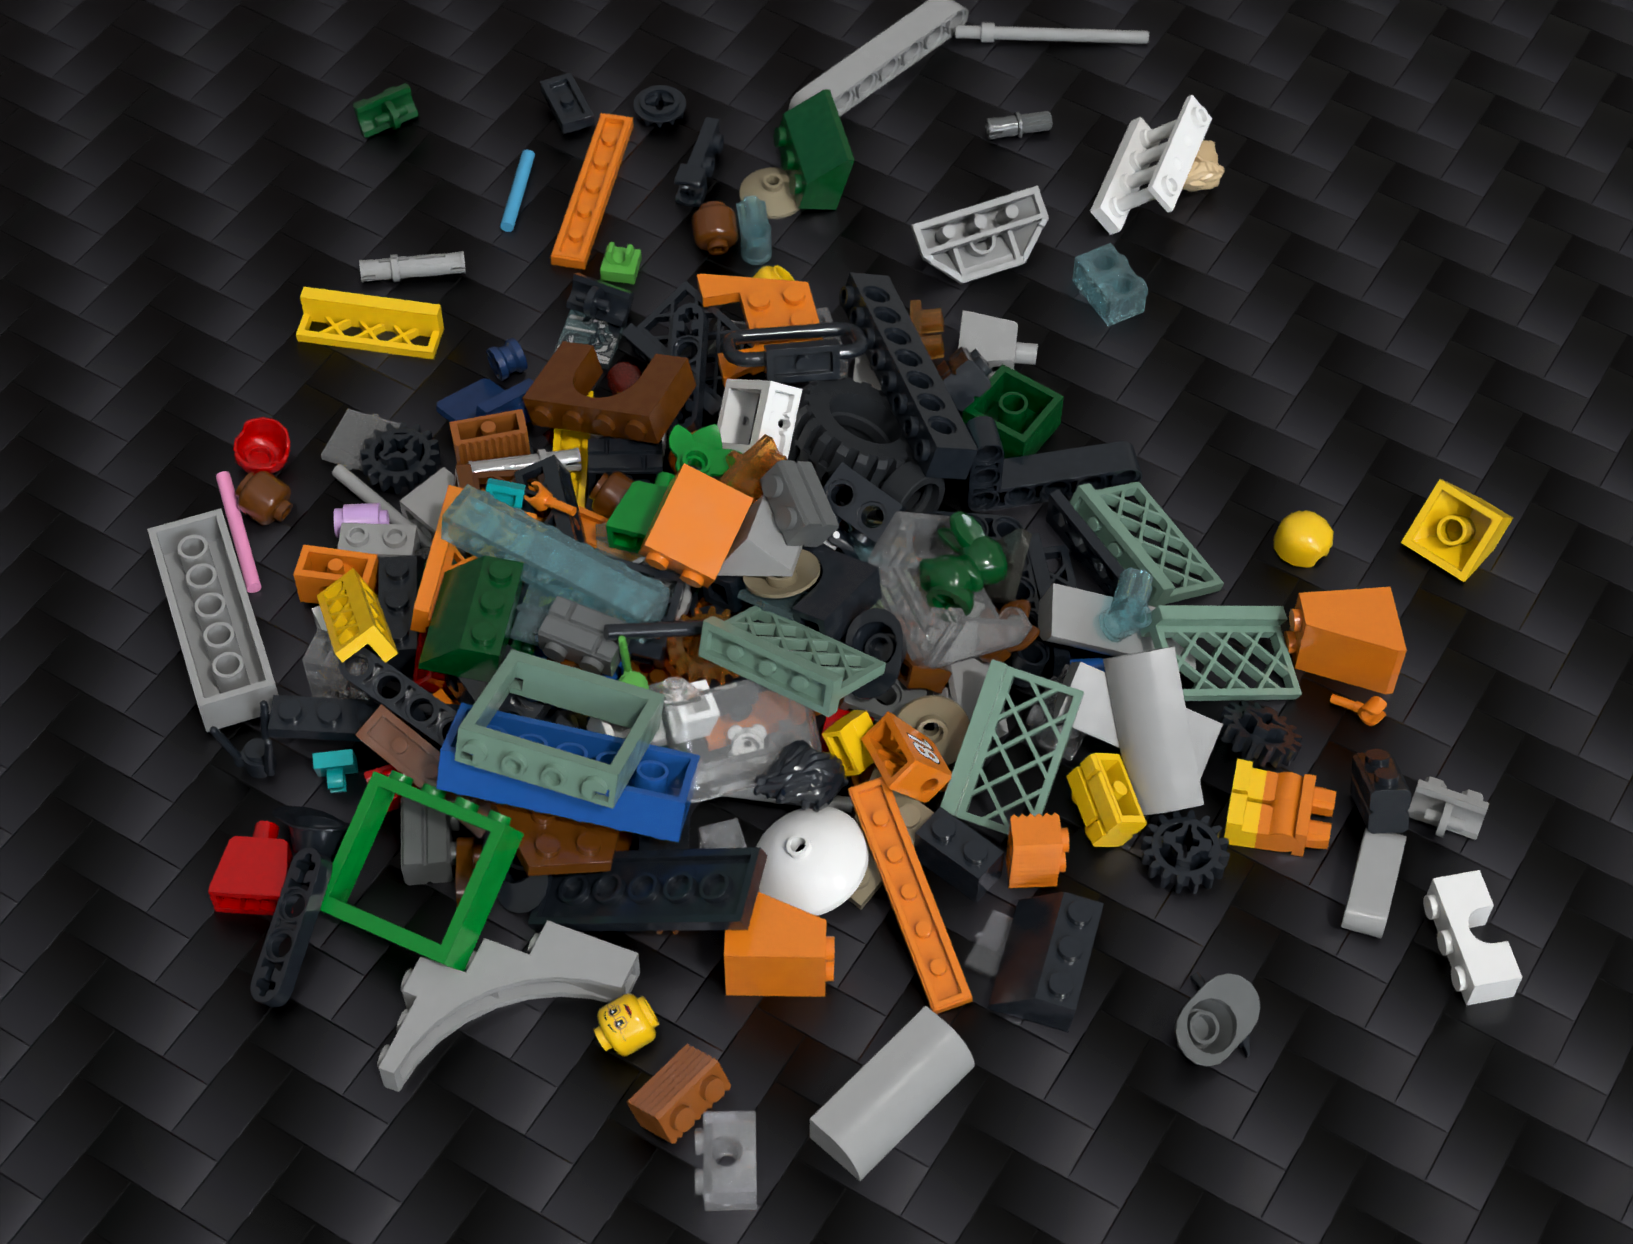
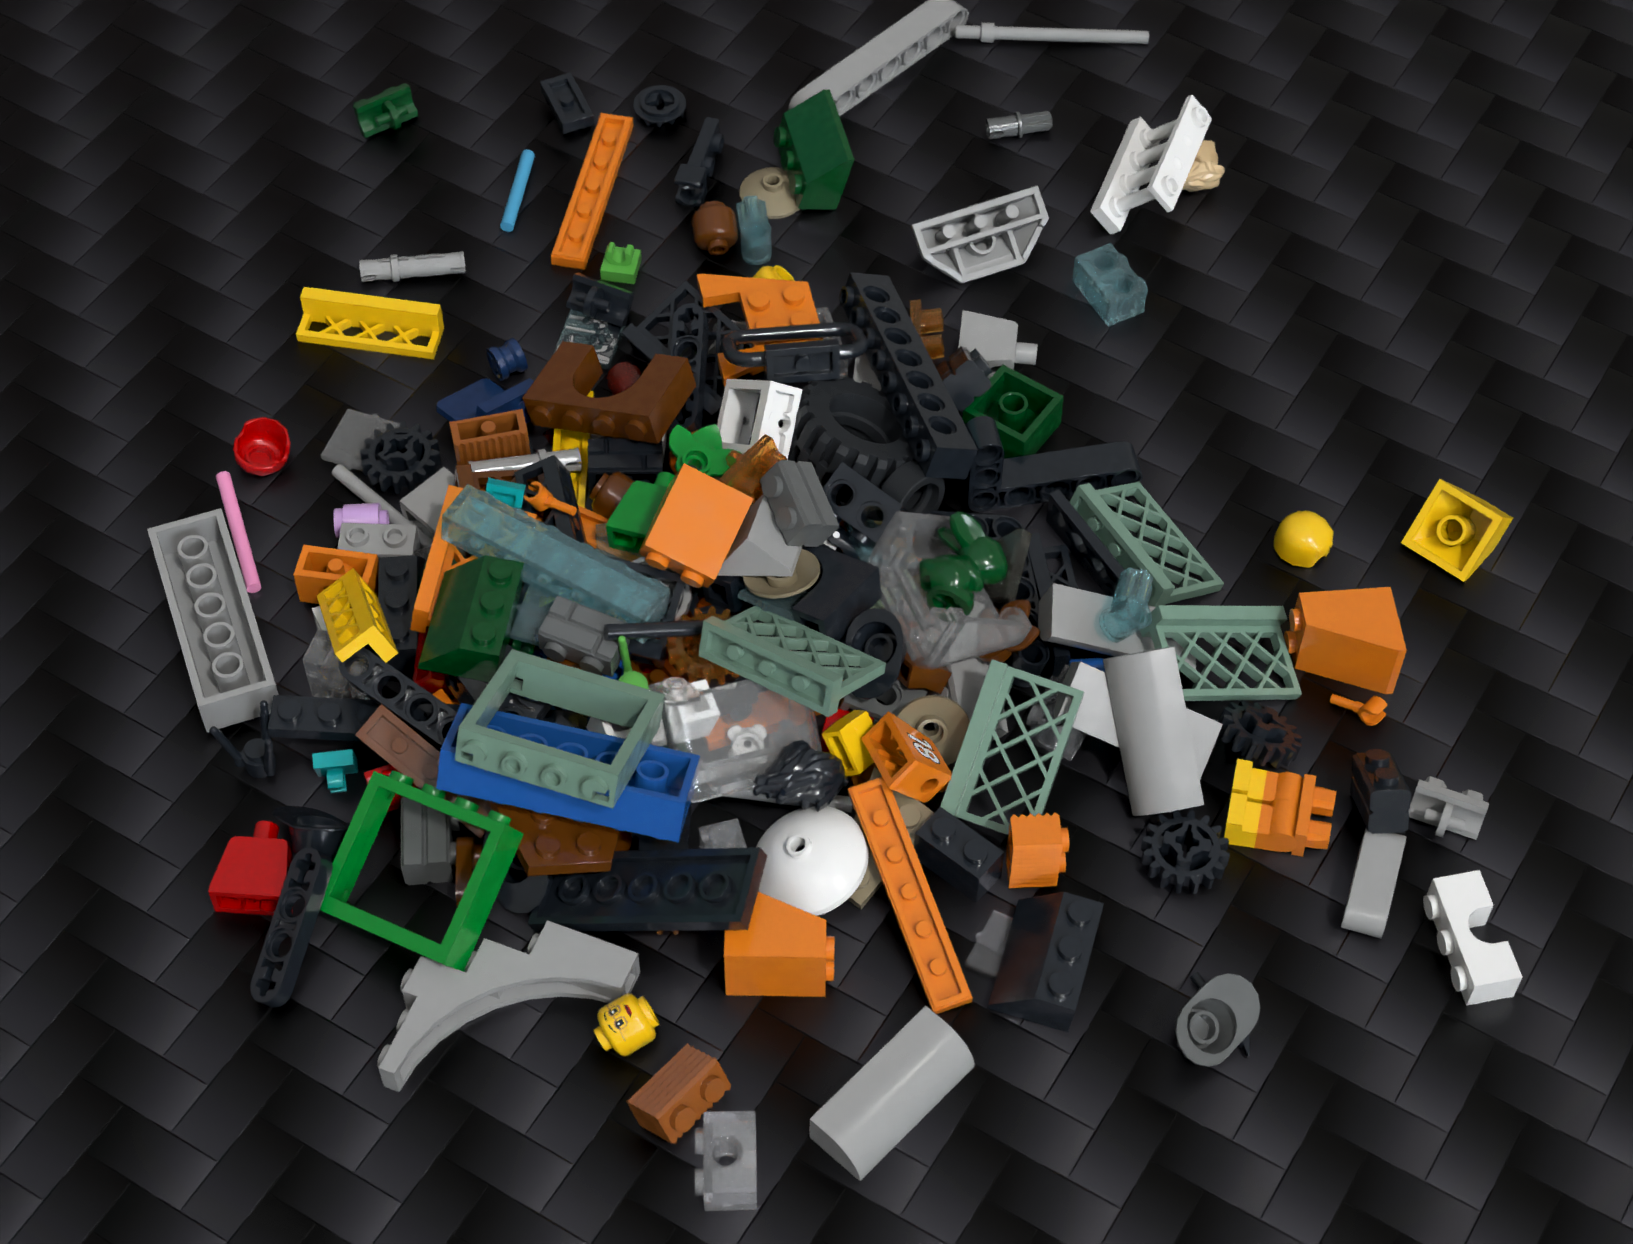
(264, 497): reddish brown head -> none
(1106, 800): yellow brick -> none

